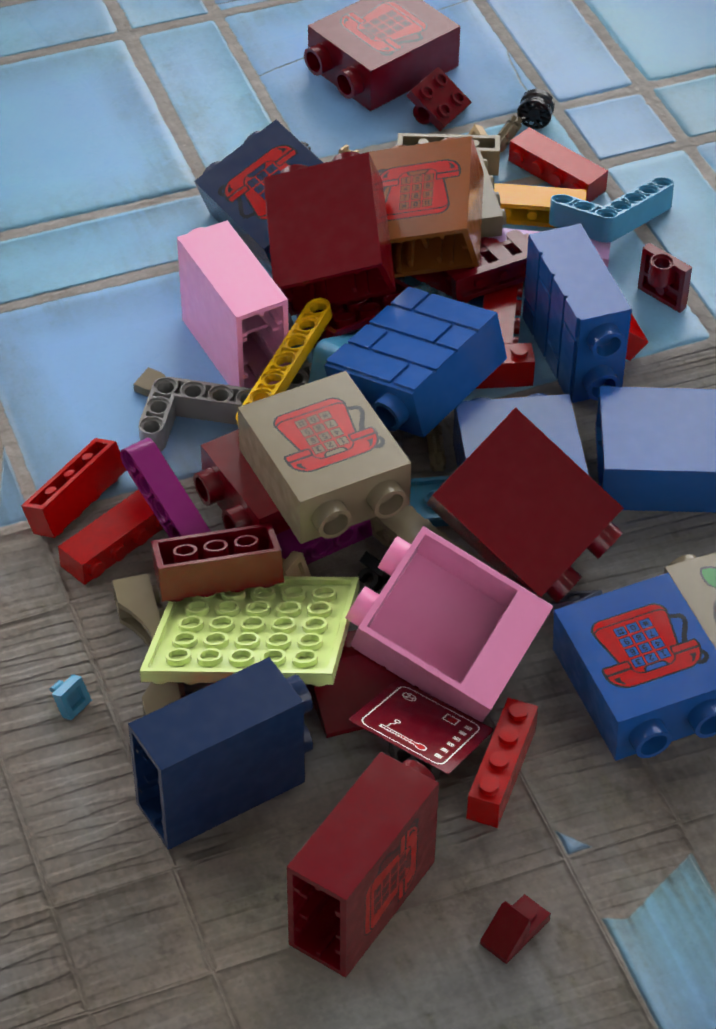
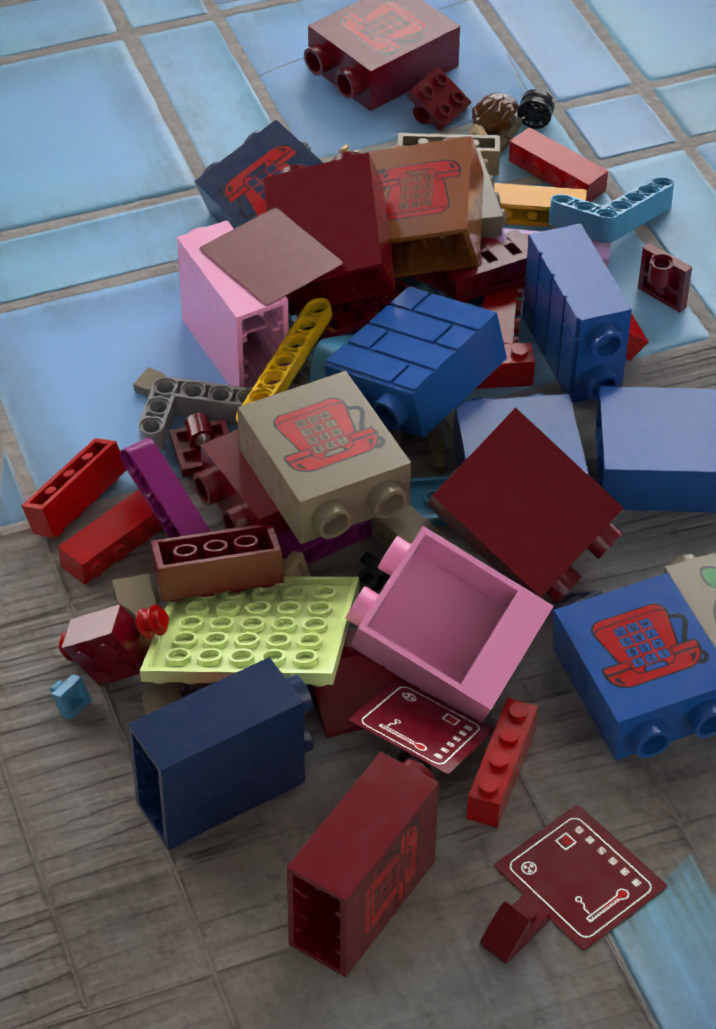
(111, 642): none -> dark red brick
(188, 441): none -> dark red plate
(271, 256): none -> sticker
(494, 112): none -> reddish brown hair
(581, 876): none -> dark red sticker

